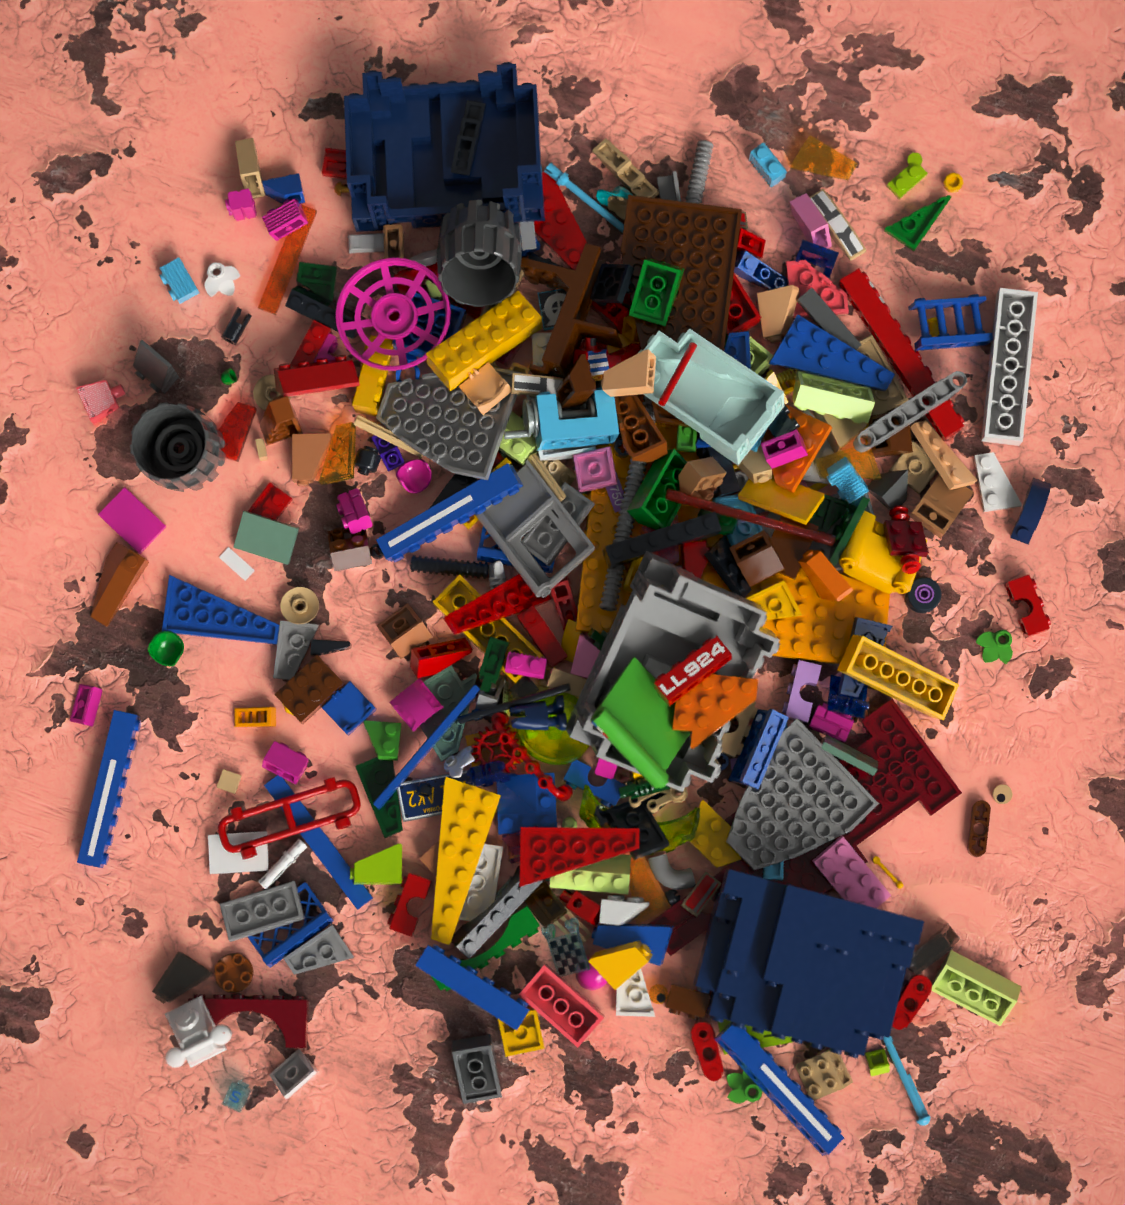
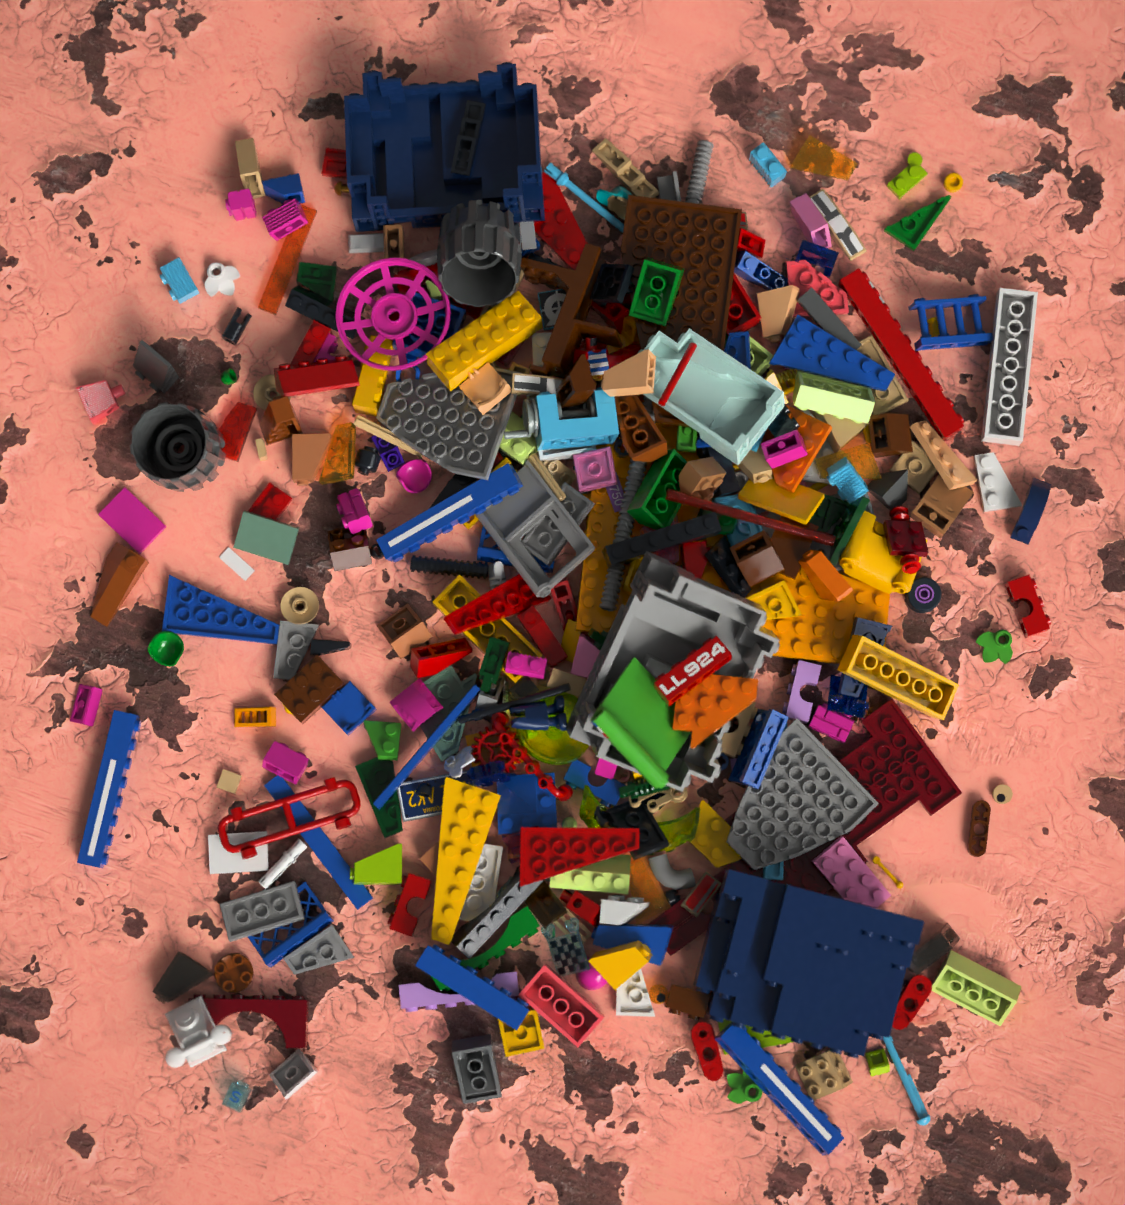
(418, 995): none -> lavender arch
(850, 755): sand green tile -> none
(910, 411): light grey beam -> none

